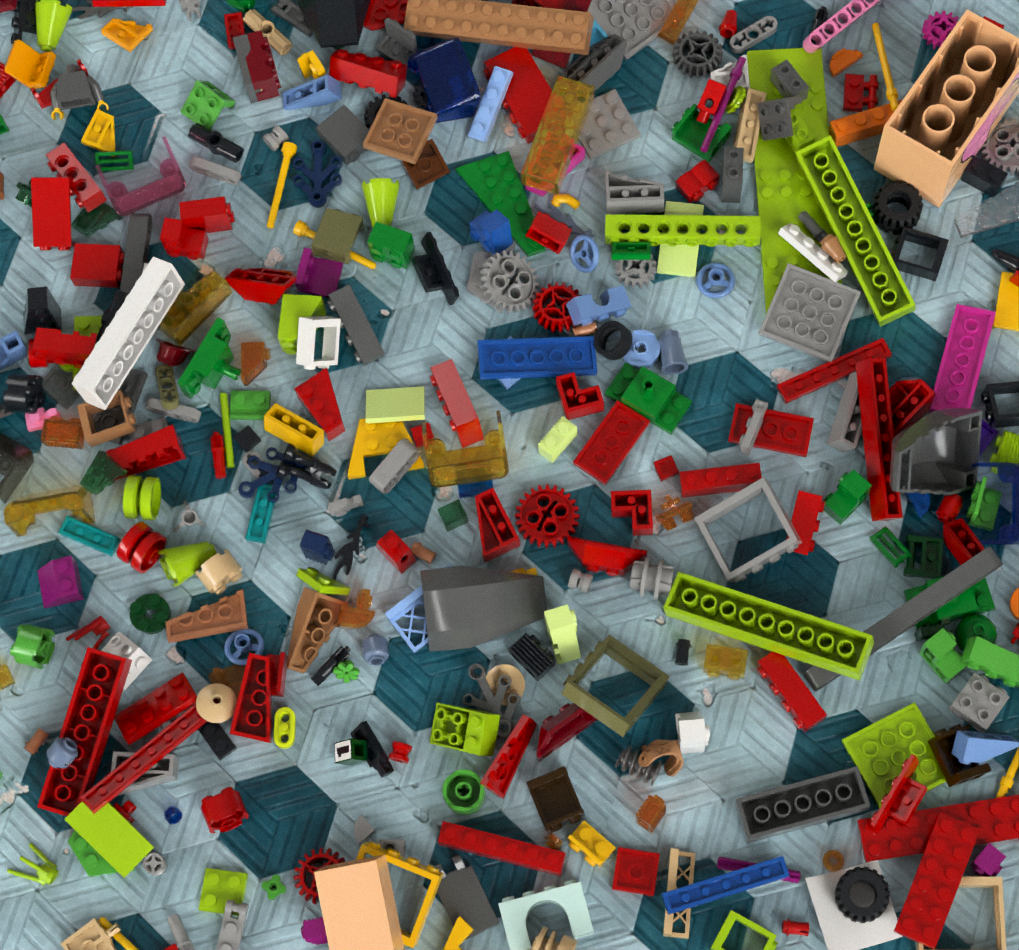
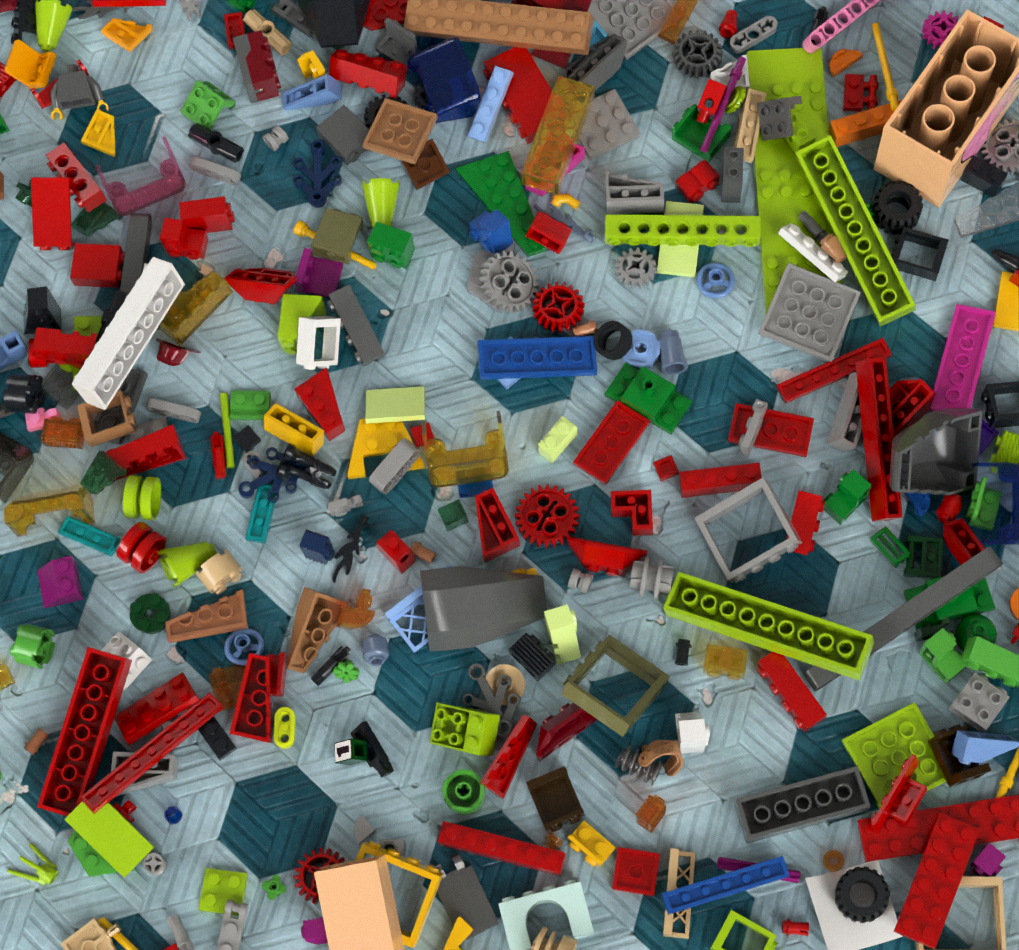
(62, 752): sand blue head -> none
(97, 626): red plant -> none
(130, 159): green tile -> none
(164, 393): olive beam -> none
(188, 518): light grey plant -> none
(210, 361): green brick -> none
(216, 712): tan dish -> none
(224, 810): red brick -> none
(253, 360): clear orange slope -> none
(289, 150): yellow piece -> none
(321, 582): lime wing -> none
(400, 752): red wheel -> none
(433, 270): black bracket -> none
(456, 403): wedge -> none
(578, 402): red brick -> none
(585, 310): medium blue arch -> none
(589, 253): medium blue piece -> none
(631, 250): green tile -> none
(683, 510): clear orange hips -> none
(788, 81): dark grey brick -> none

